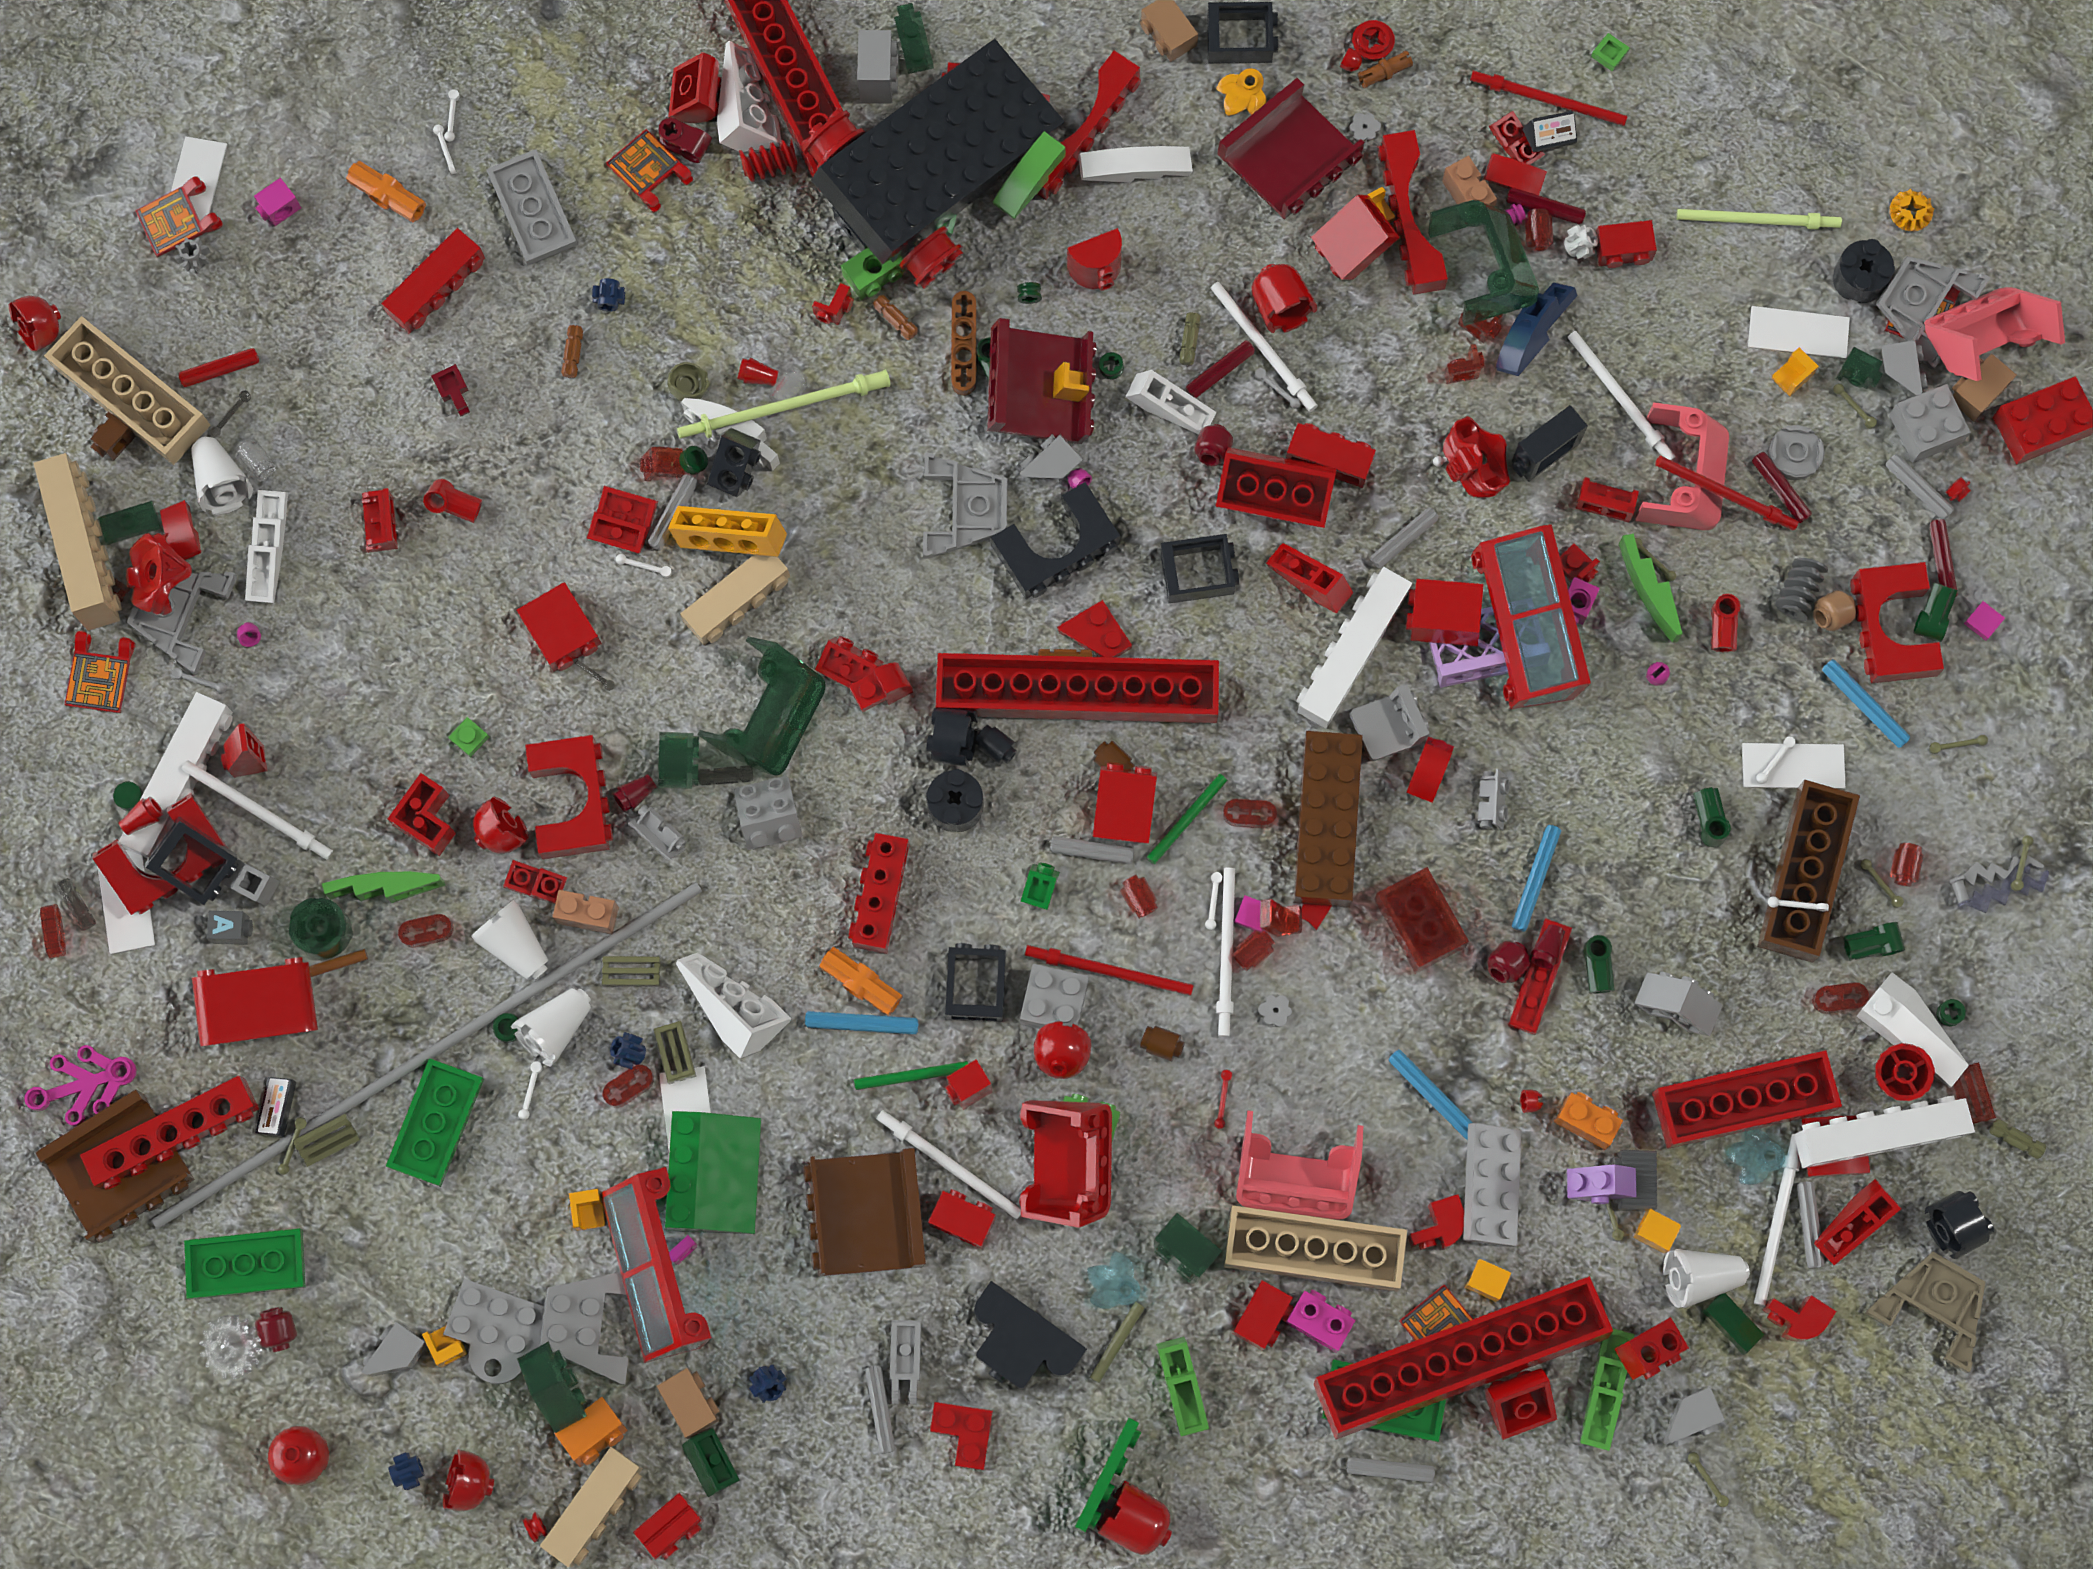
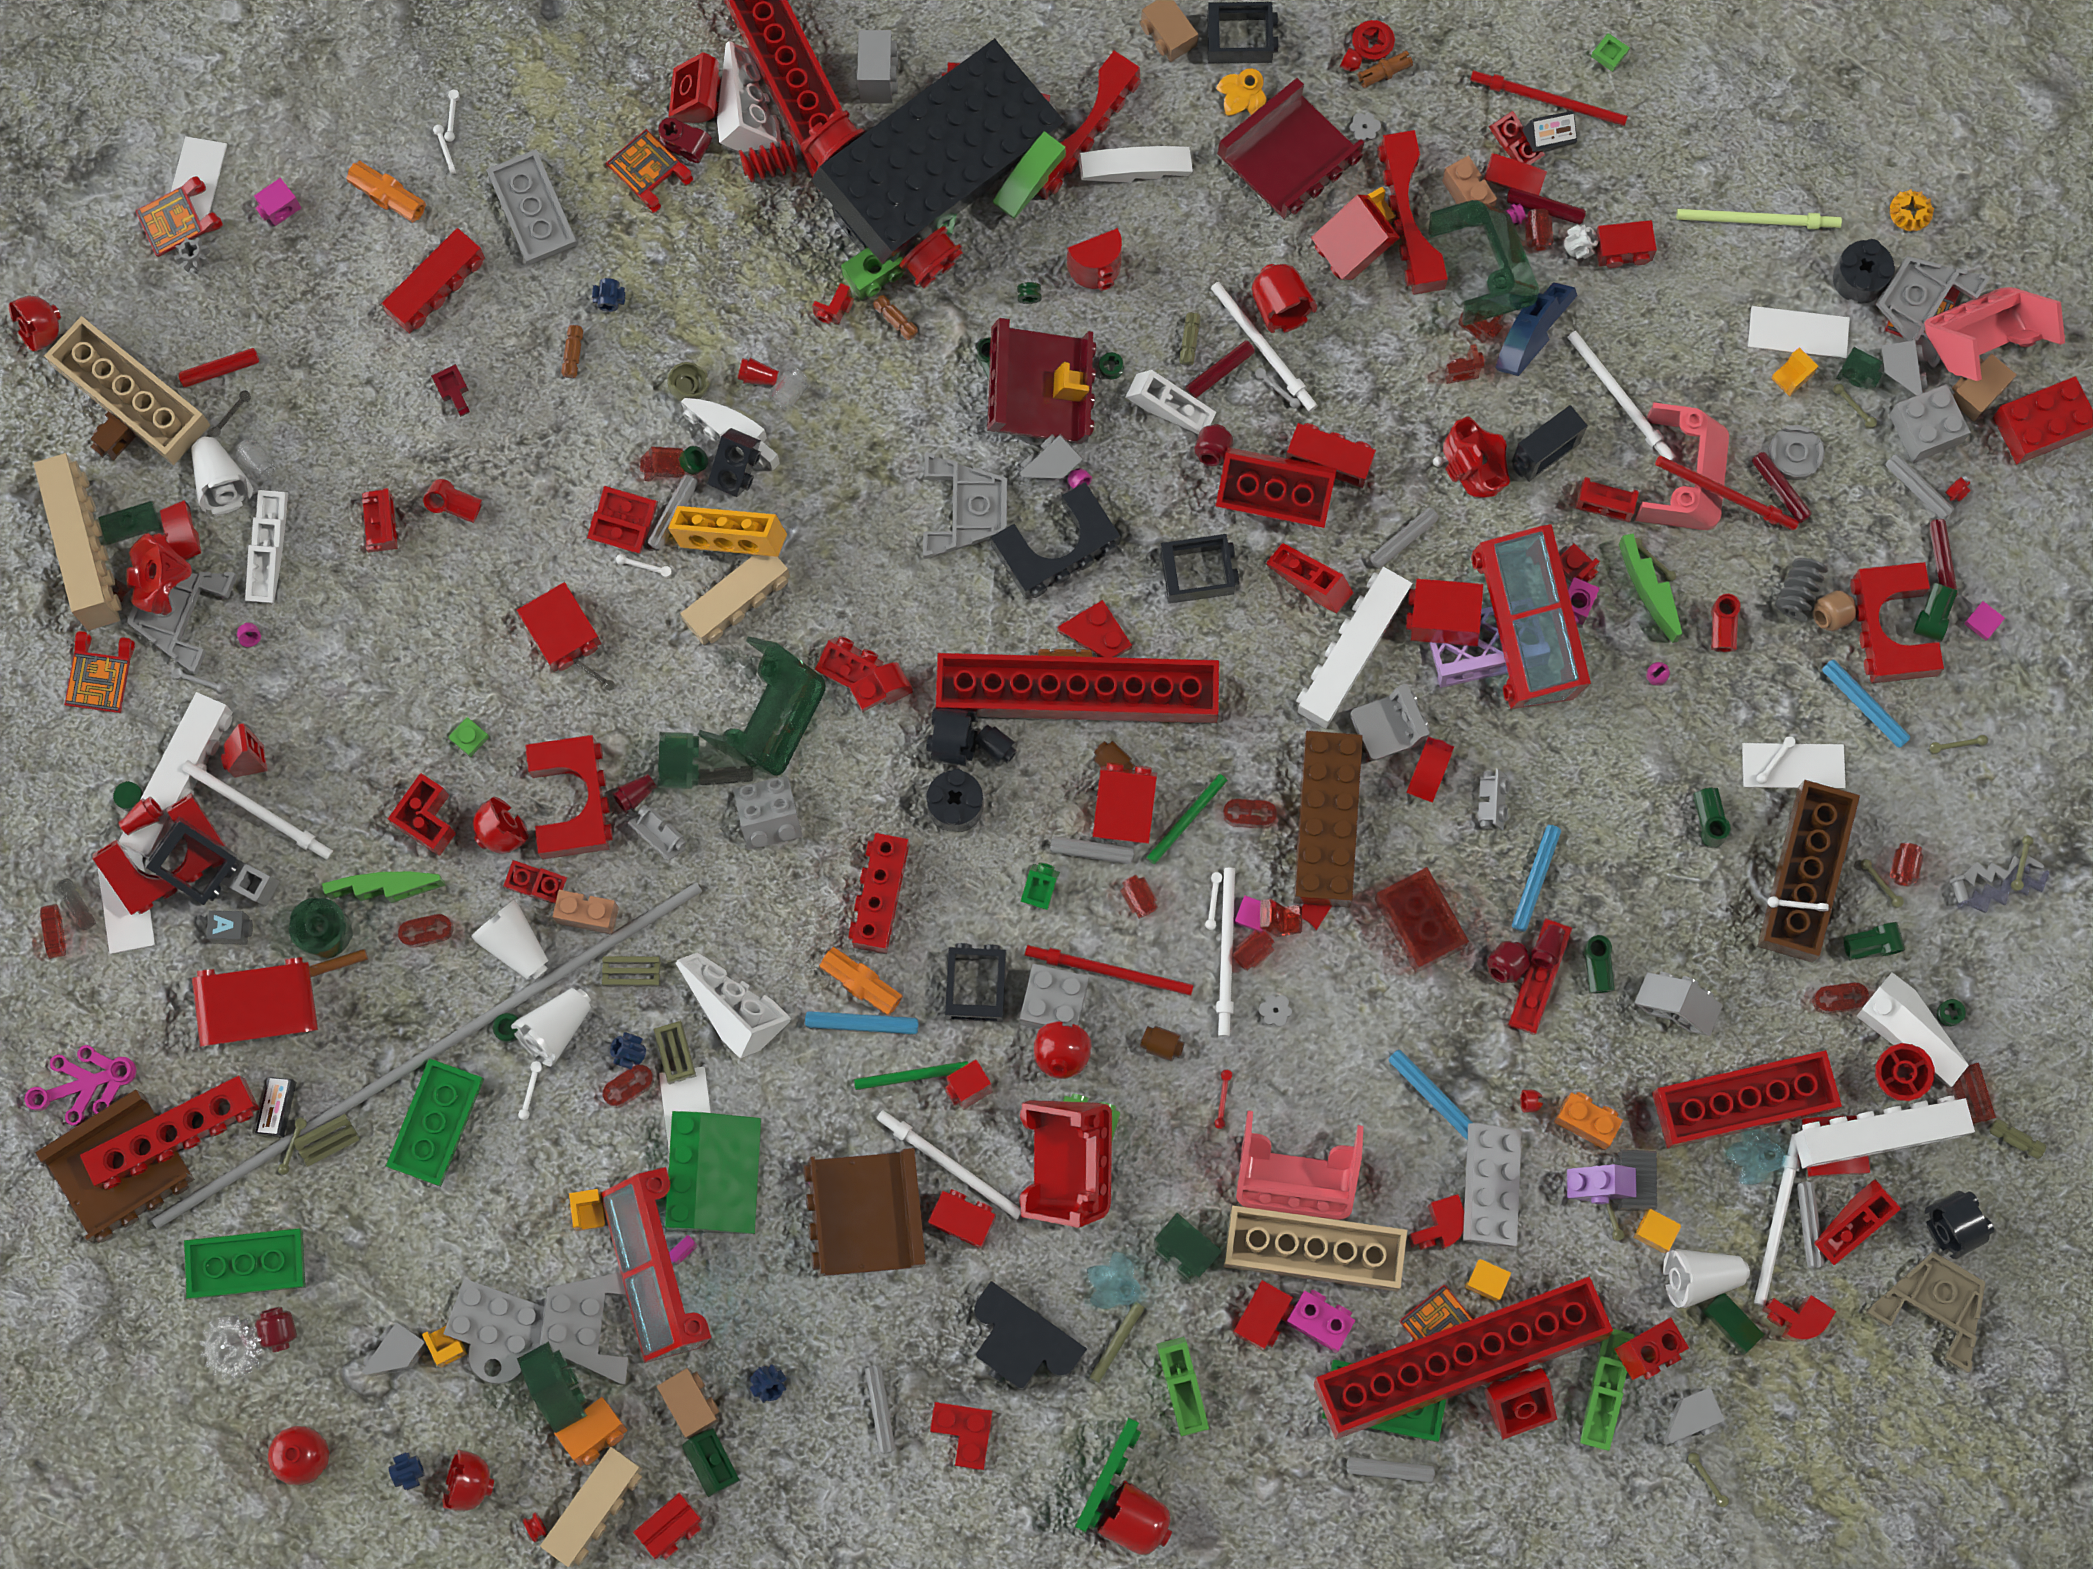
(860, 385): yellowish green bar -> none
(905, 1357): light grey hinge -> none
(913, 39): clear green hinge -> none
(963, 343): dark orange beam -> none

